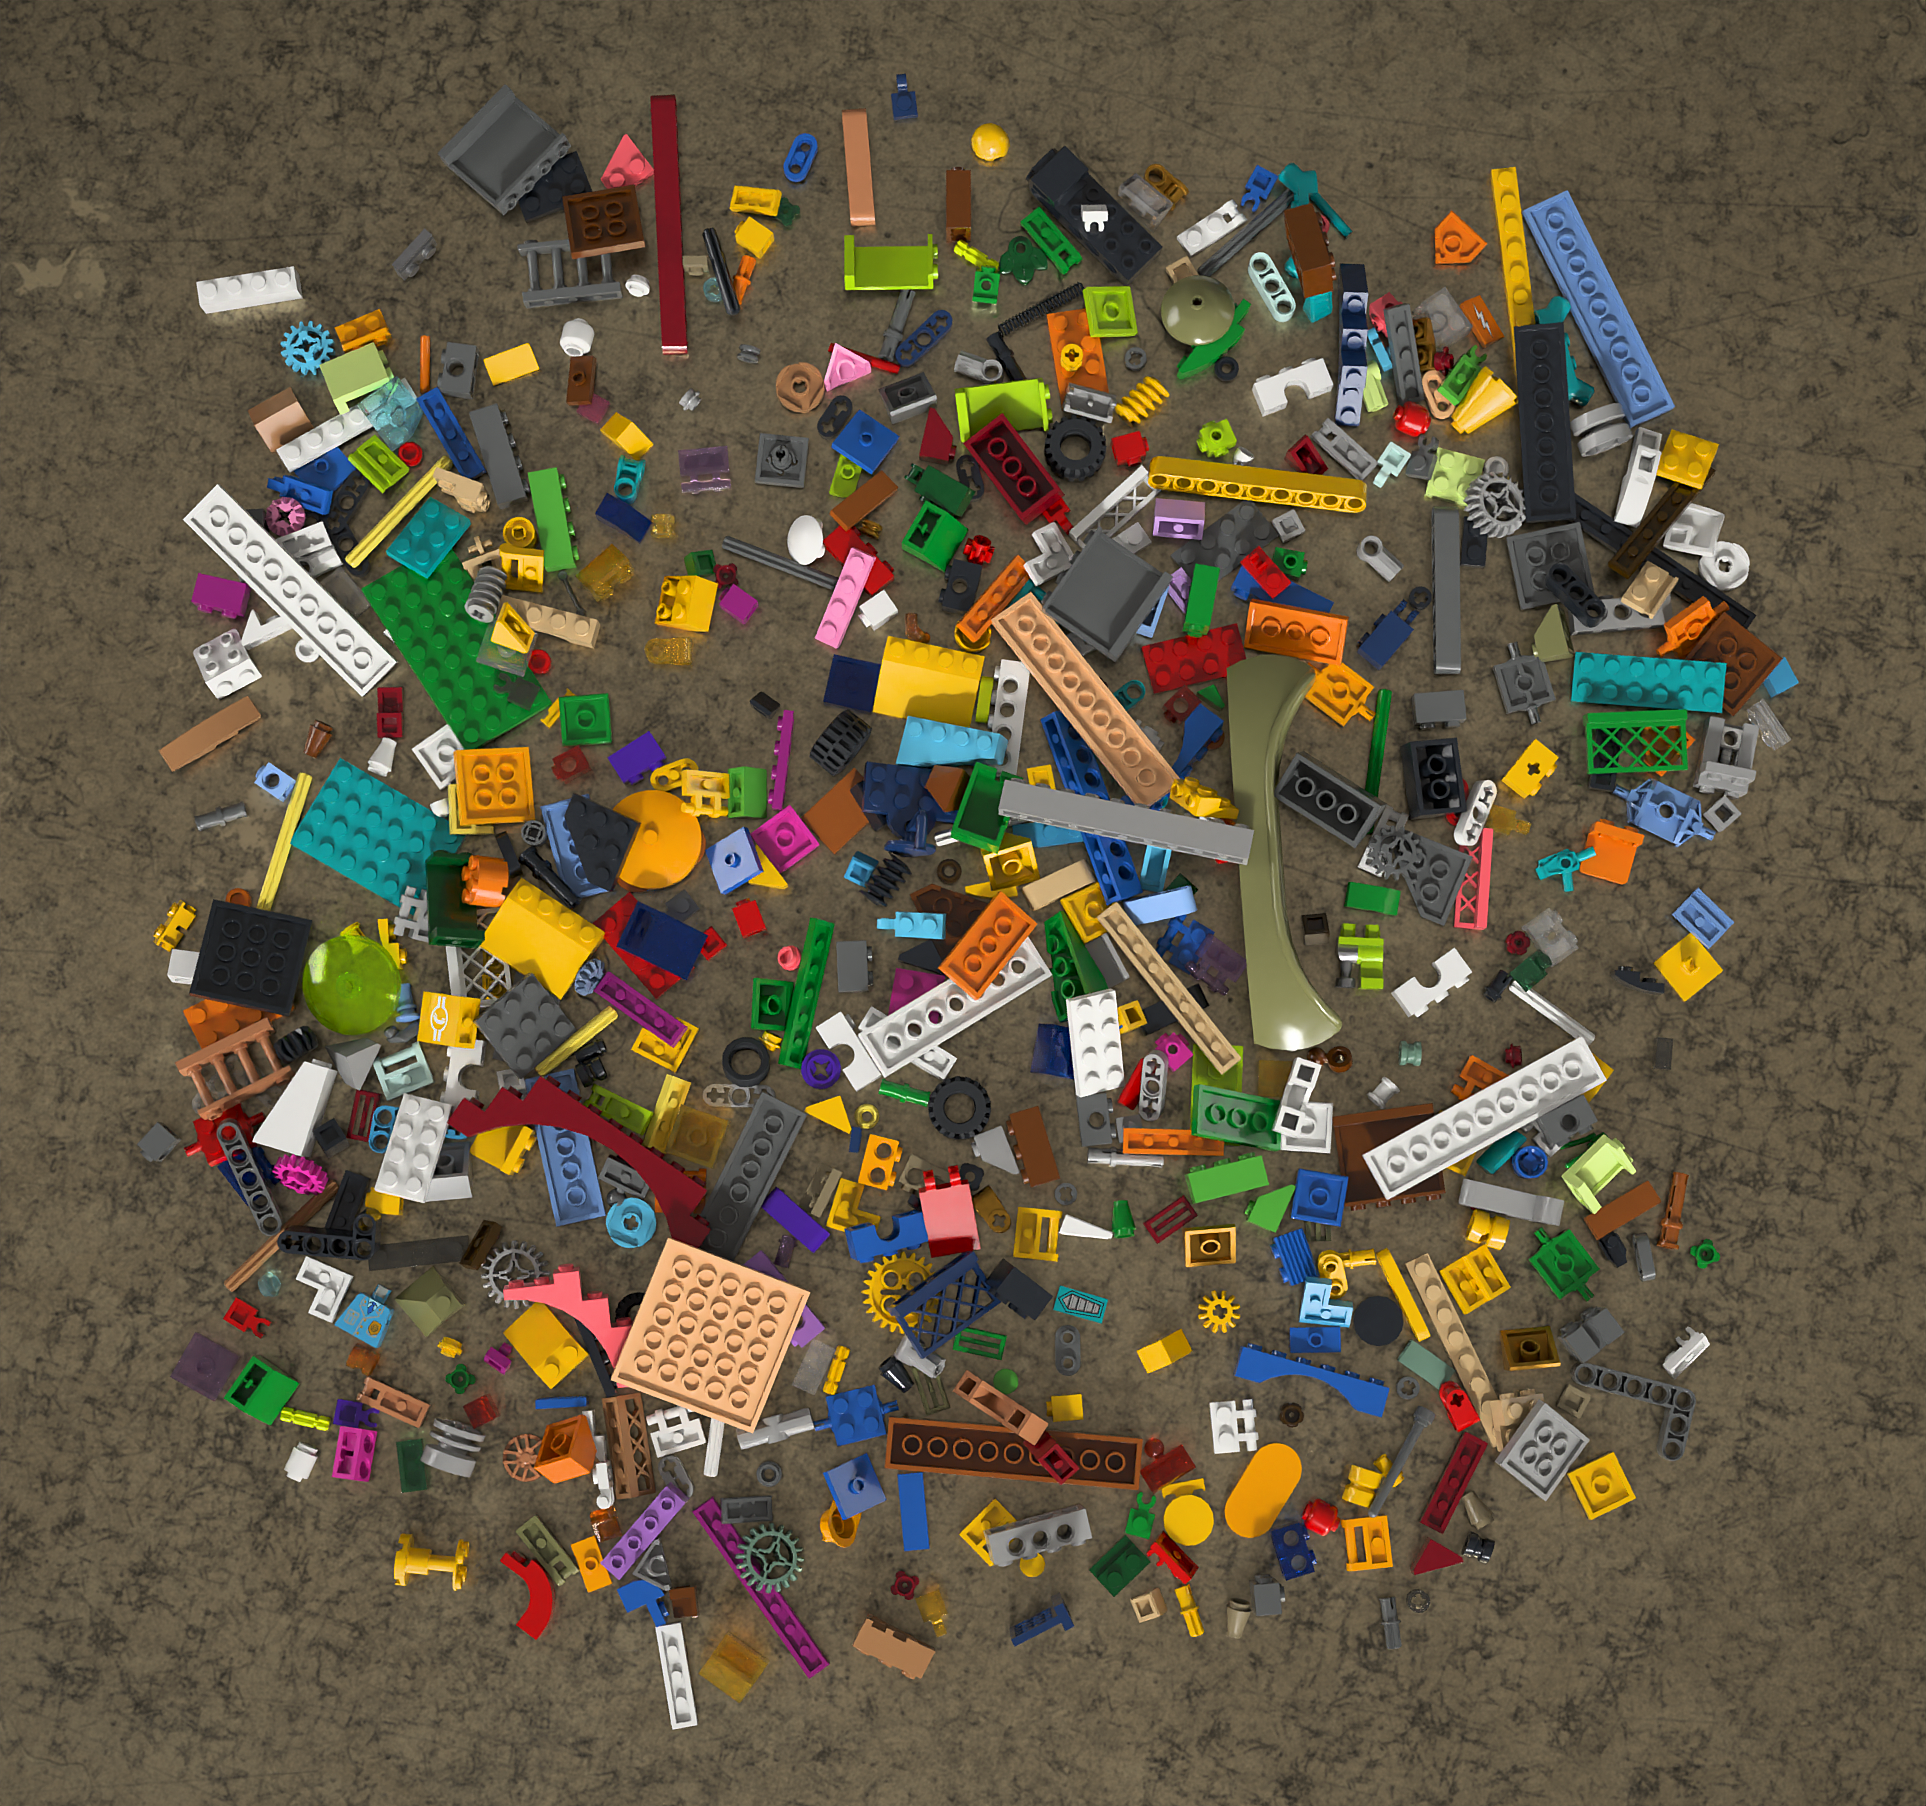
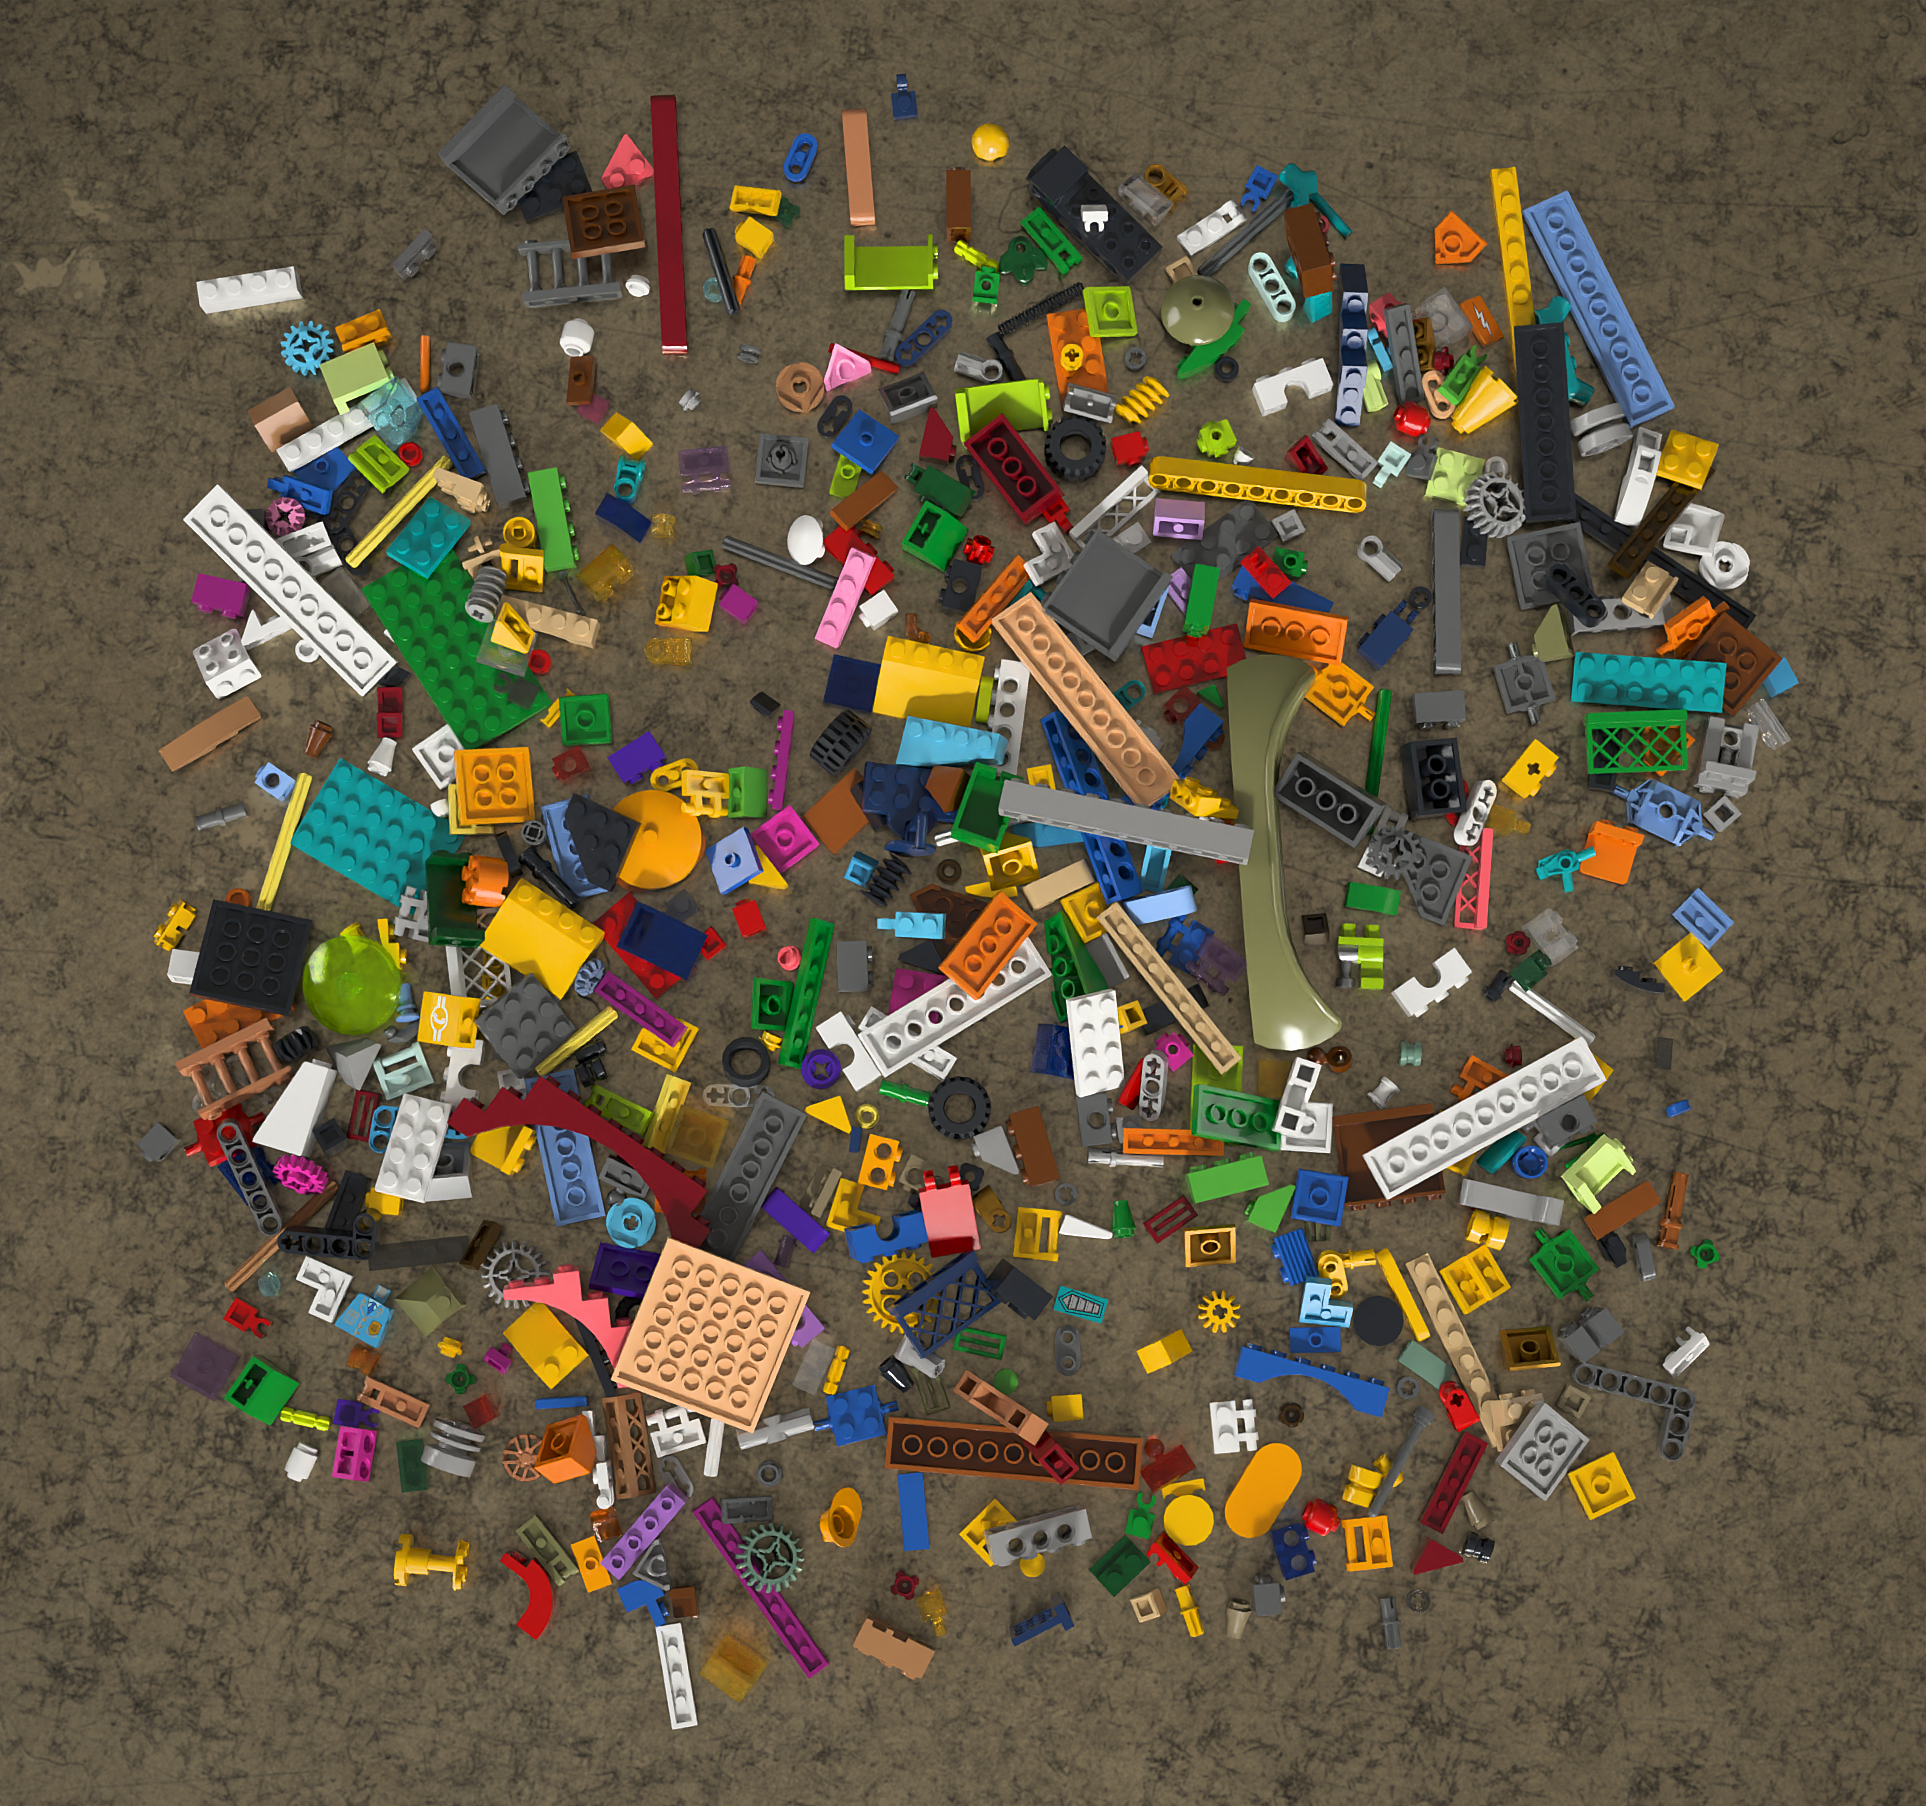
(394, 677): none -> black tile
(511, 364): yellow slope -> none
(622, 1270): none -> dark purple plate
(696, 264): dark tan plate -> none
(854, 1486): blue plate -> none
(1678, 1108): none -> blue tile

